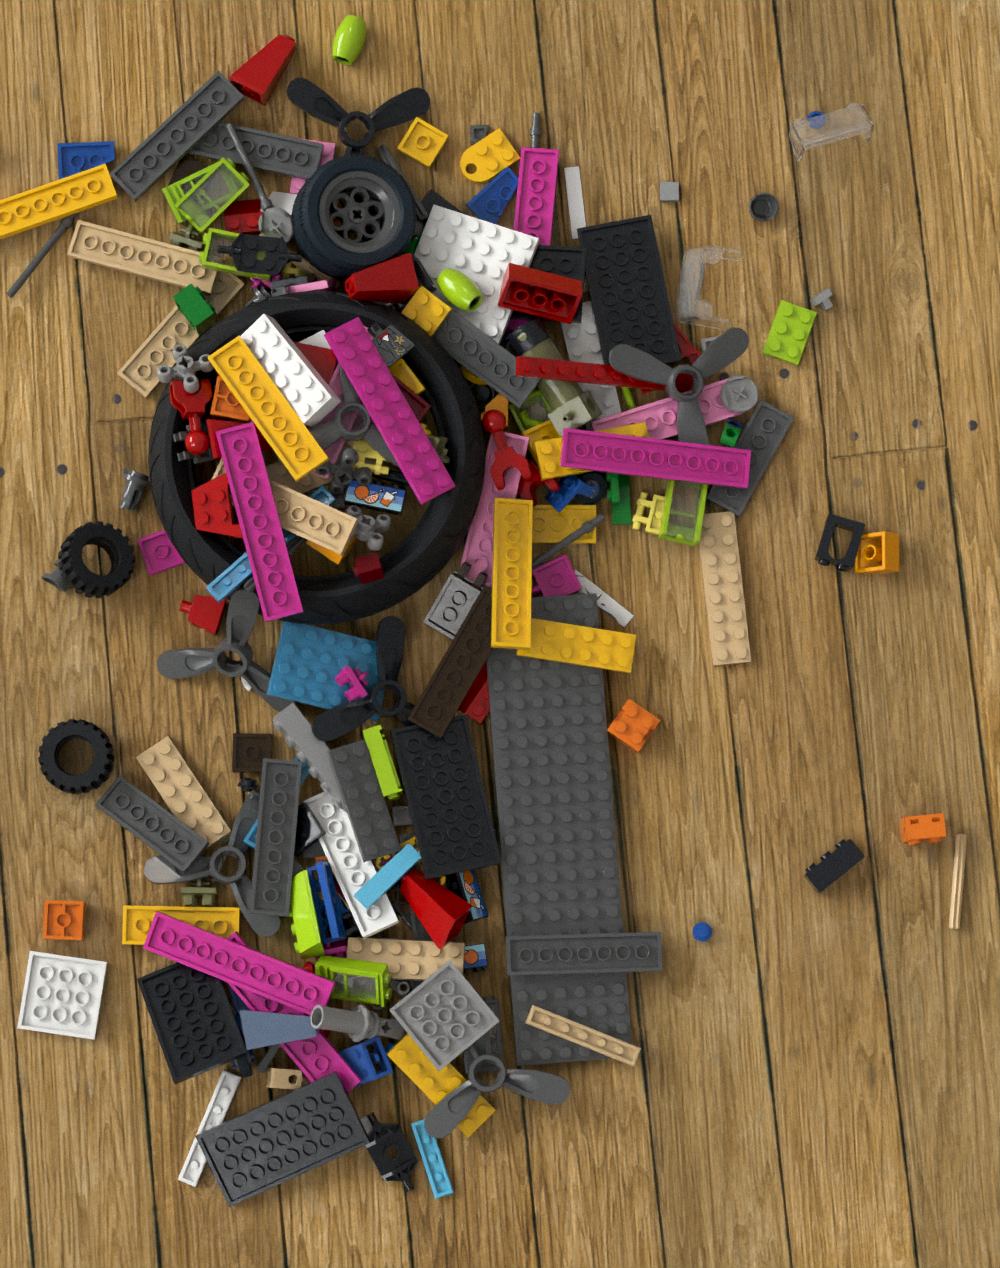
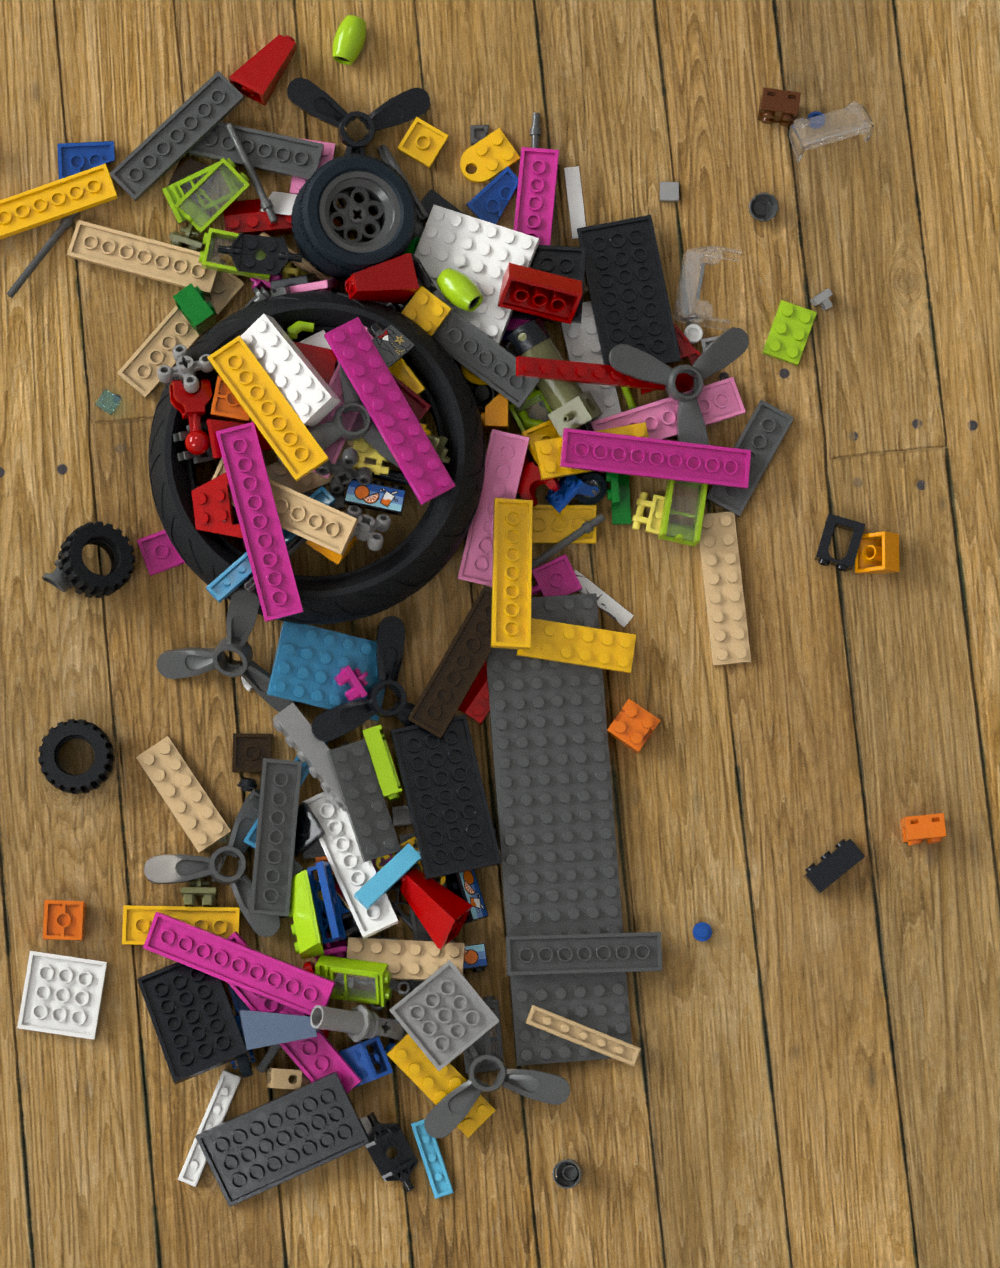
(108, 402): none -> clear light blue tile
(133, 489): dark grey piece -> none
(152, 824): dark grey plate -> none
(204, 613): red torso -> none
(276, 223): light grey tile -> none
(299, 326): none -> lime arm
(368, 568): dark red brick -> none
(454, 601): tile -> none
(506, 457): red piece -> none
(568, 1173): none -> dark grey helmet
(693, 333): none -> white tile
(731, 433): green leg -> none
(739, 394): light grey tile -> none
(779, 106): none -> reddish brown piece
(958, 880): tan axle -> none

